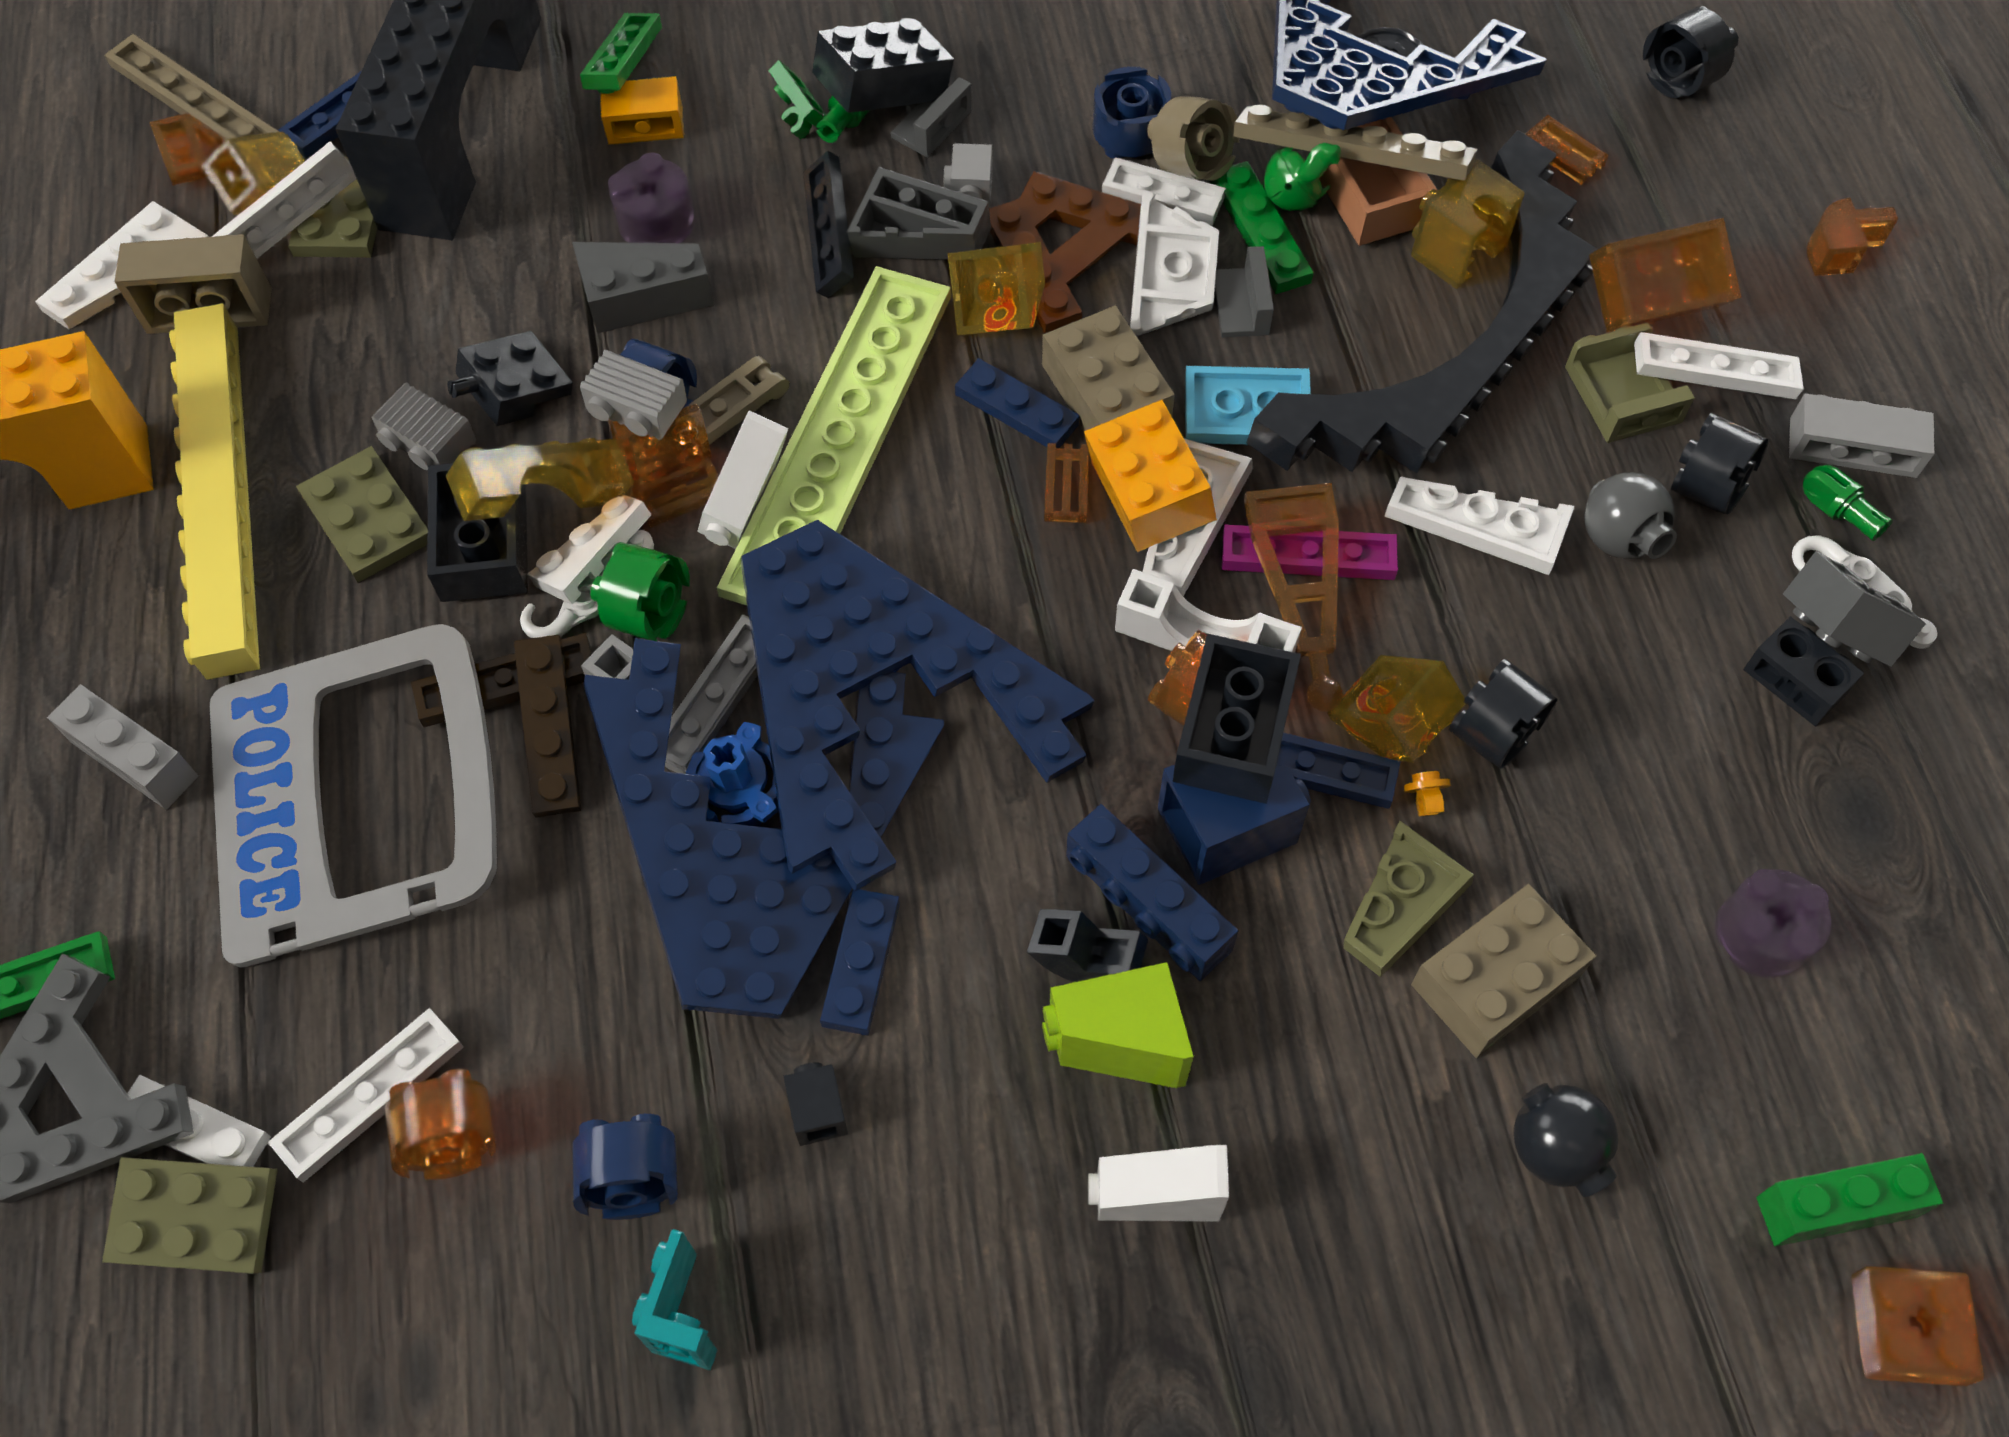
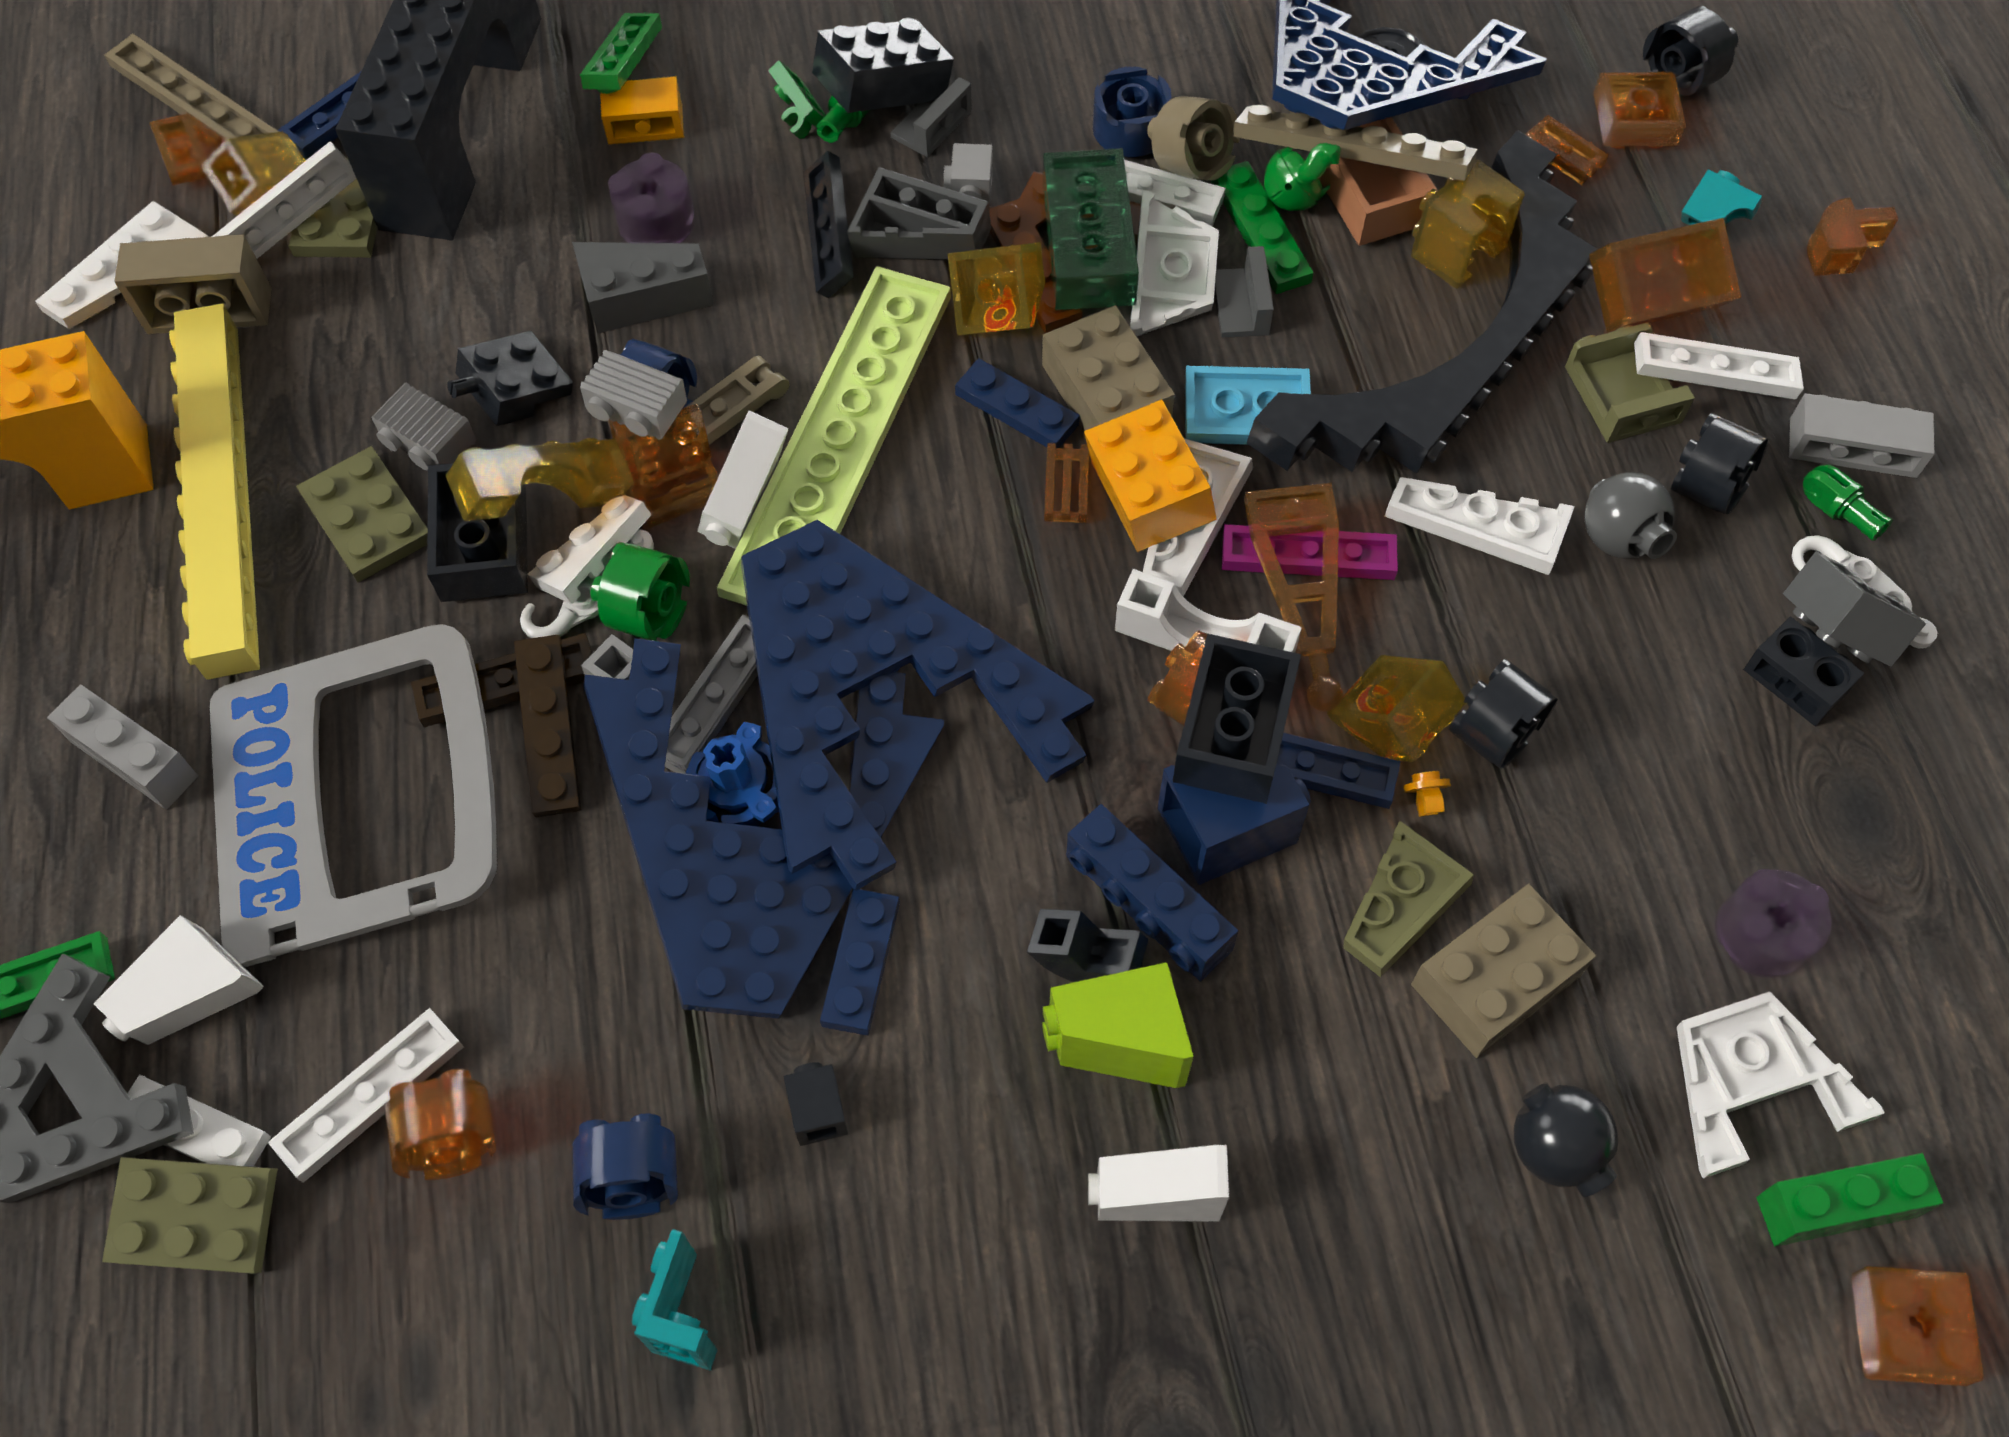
(174, 985): none -> white slope
(1097, 185): none -> clear green brick
(1639, 109): none -> clear orange brick
(1718, 198): none -> teal brick
(1751, 1056): none -> white wing

